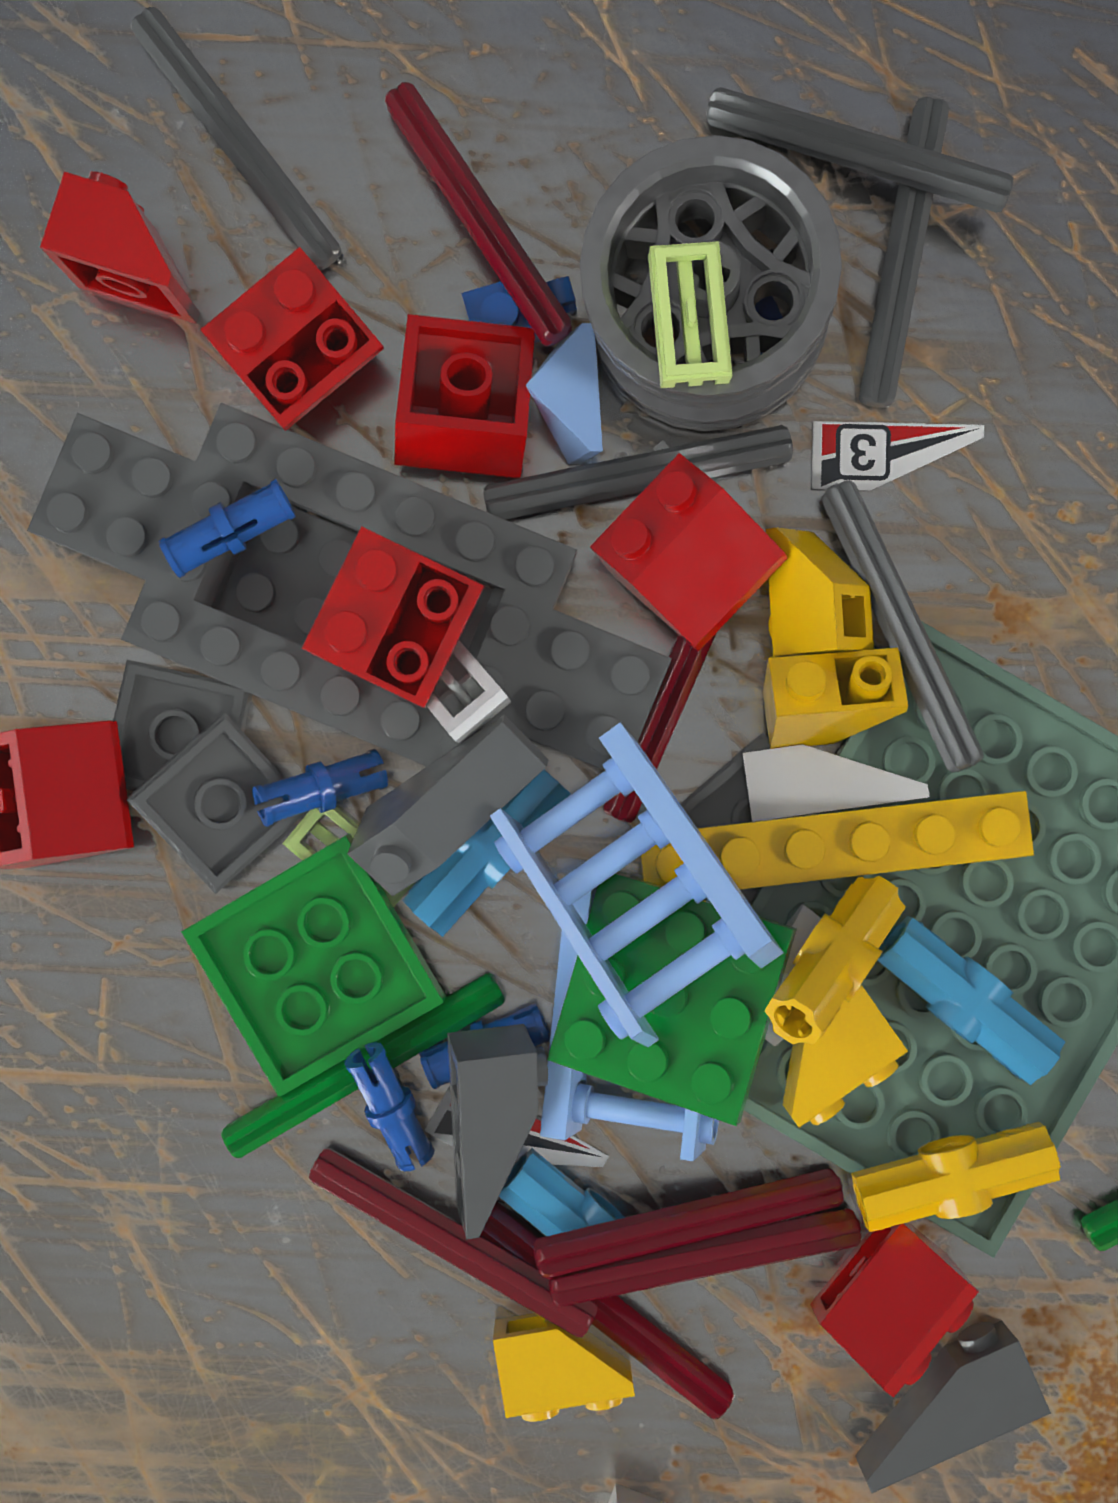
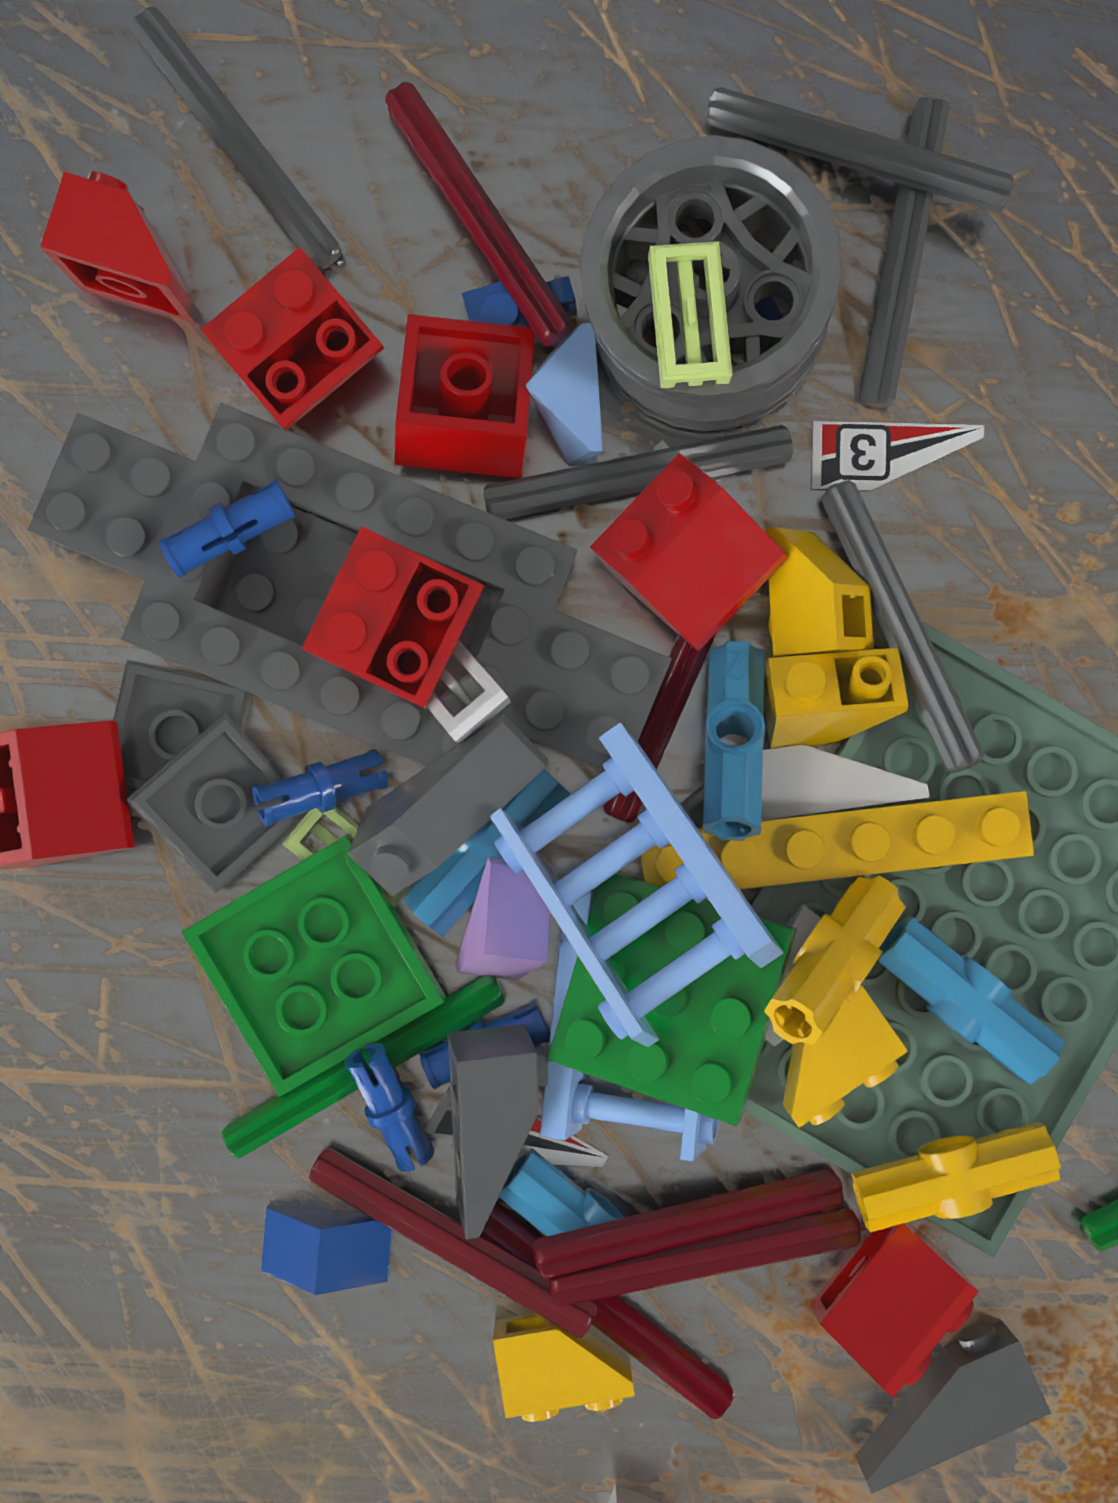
(325, 1248): none -> blue slope
(506, 926): none -> lavender slope
(734, 772): none -> dark azure piece

